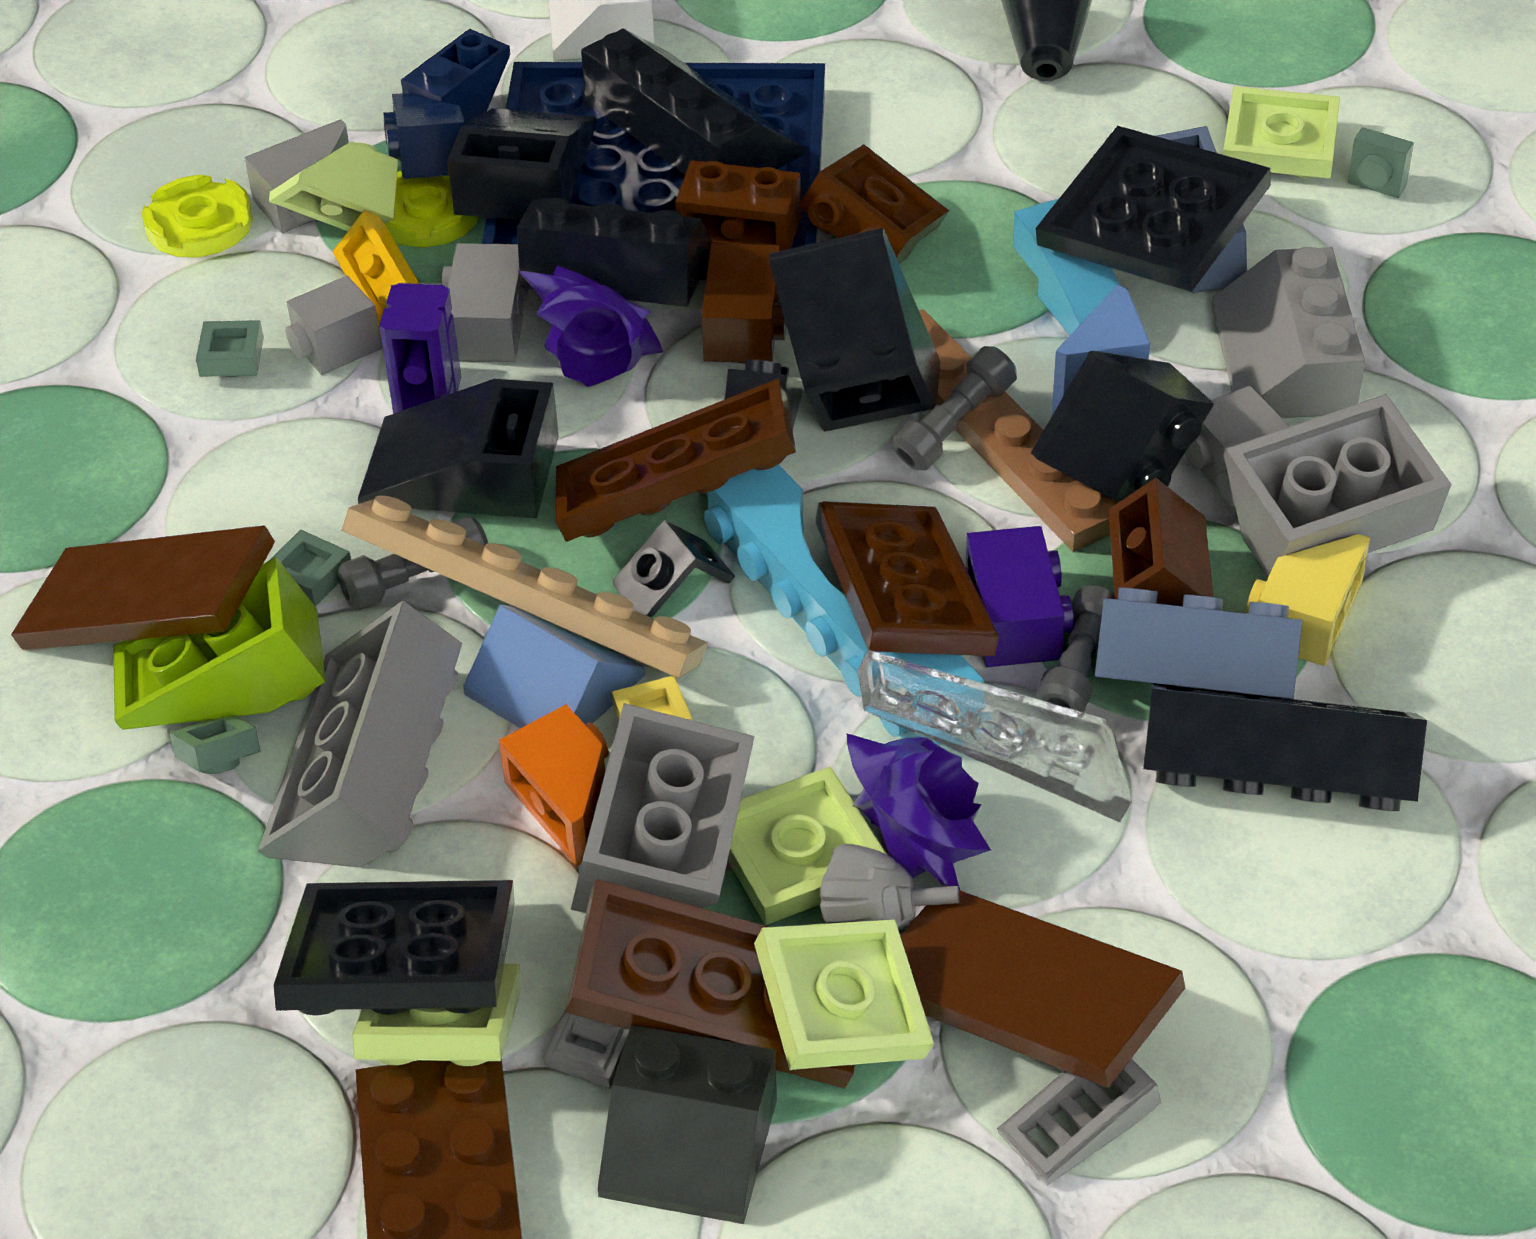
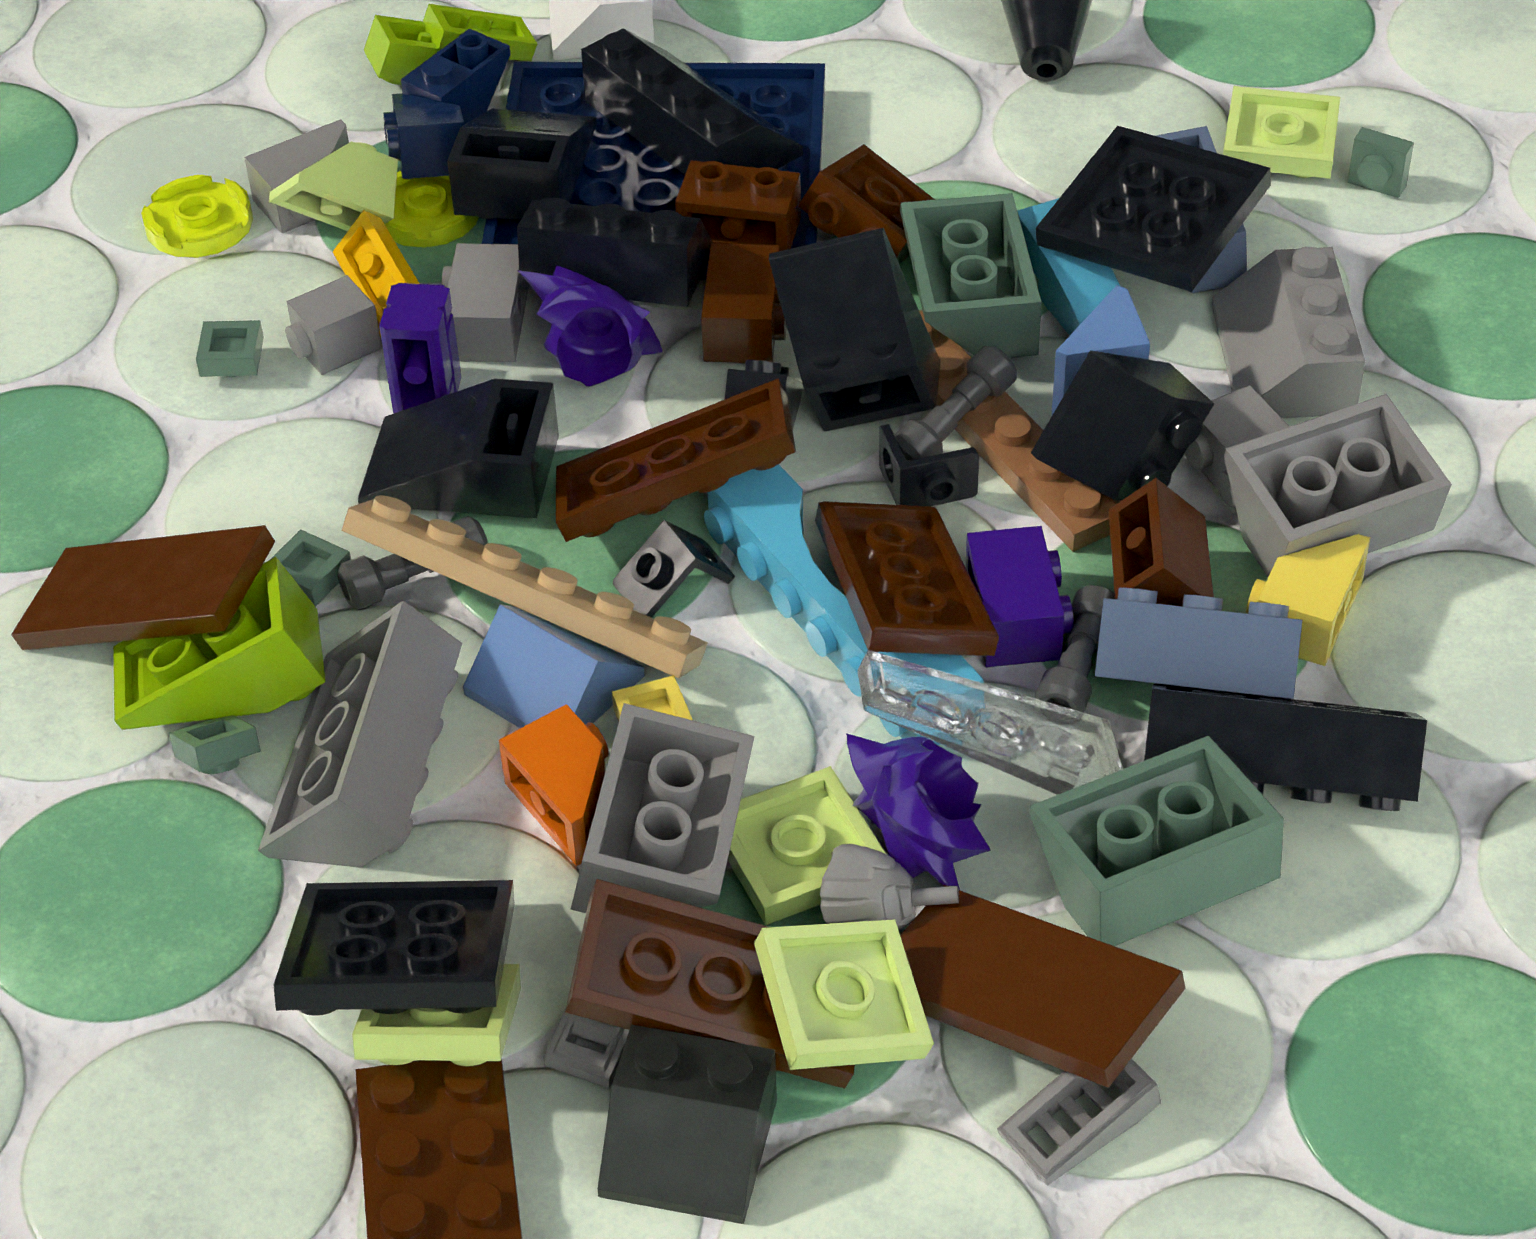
(402, 45): none -> lime slope
(927, 479): none -> black bracket
(975, 272): none -> sand green slope
(1158, 841): none -> sand green slope

